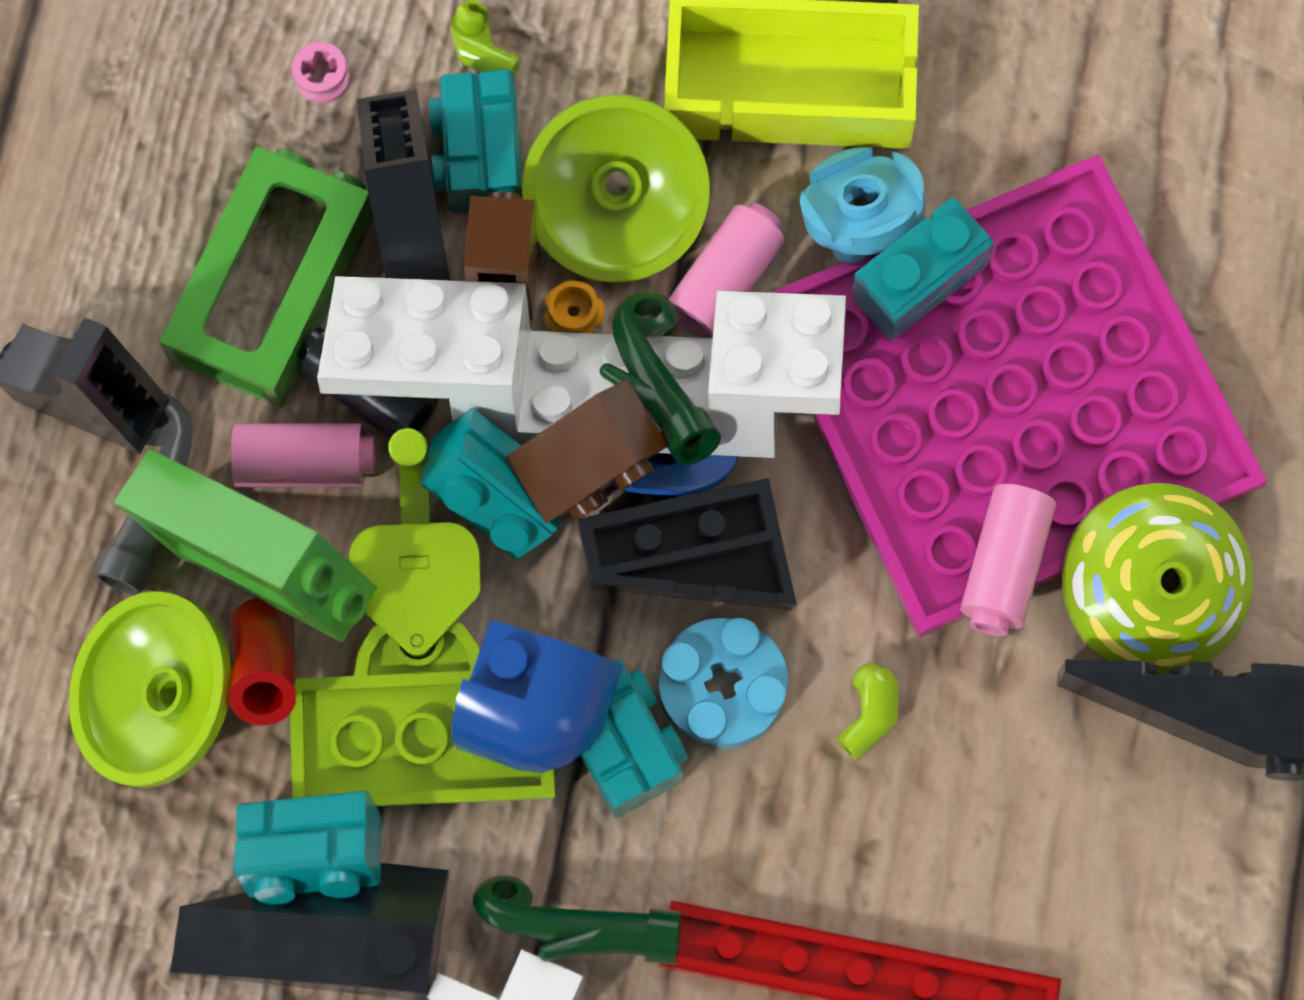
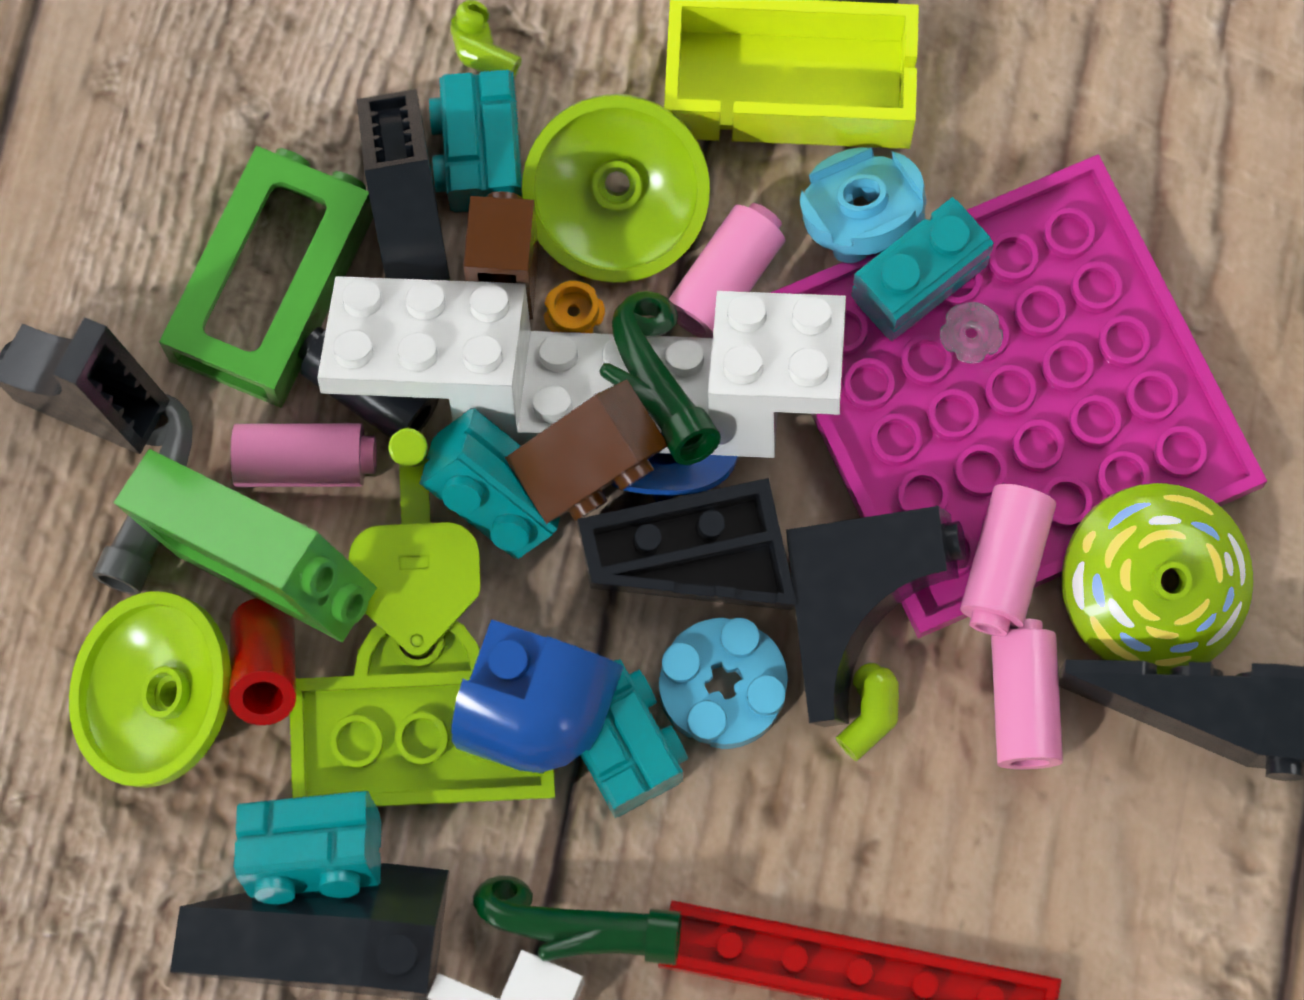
(333, 85): bright pink bush -> none
(850, 579): none -> black arch
(974, 316): none -> clear plate
(1027, 698): none -> bright pink brick

